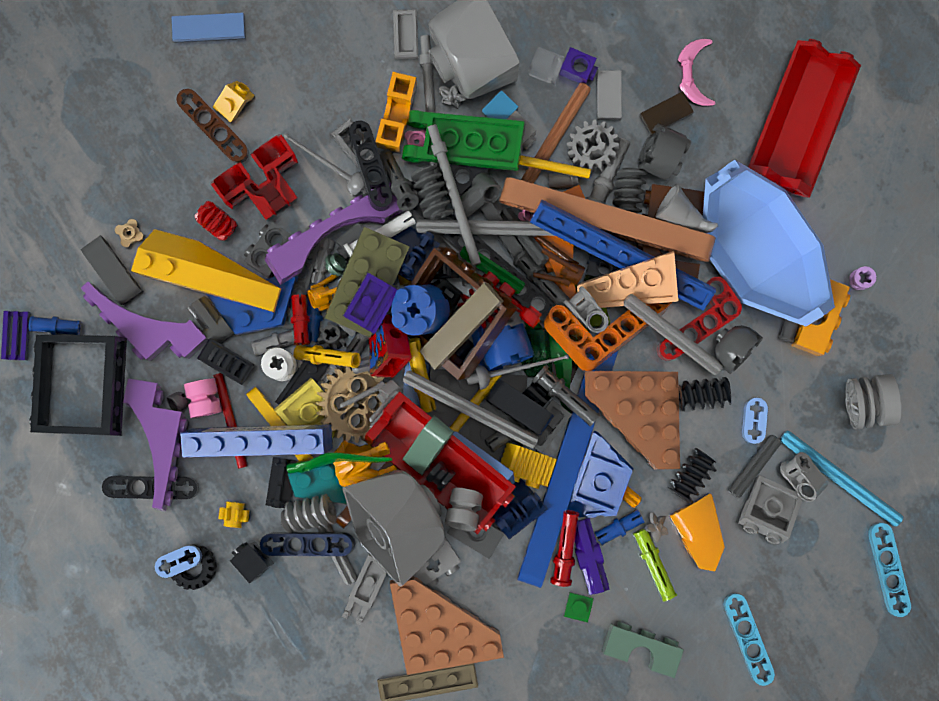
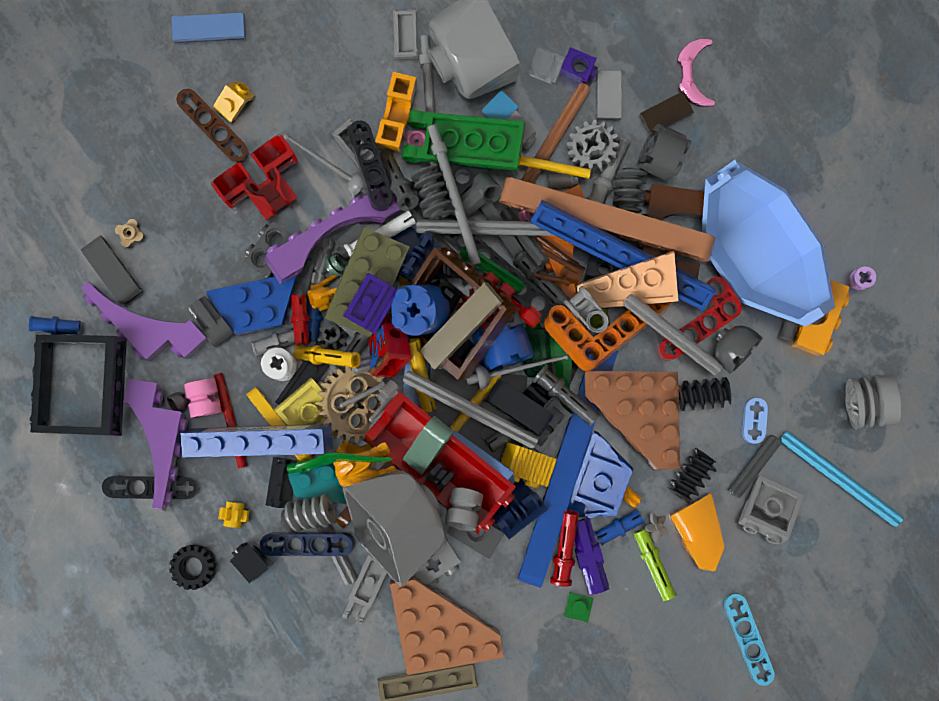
(15, 327): dark purple tile -> none
(175, 556): light blue beam -> none
(202, 269): yellow wedge -> none
(215, 220): red gear -> none
(243, 371): black slope -> none
(450, 95): light grey plant -> none
(623, 640): sand green arch -> none
(680, 211): light grey hat -> none
(804, 117): red panel -> none
(805, 477): light grey piece -> none
(893, 568): medium azure beam -> none

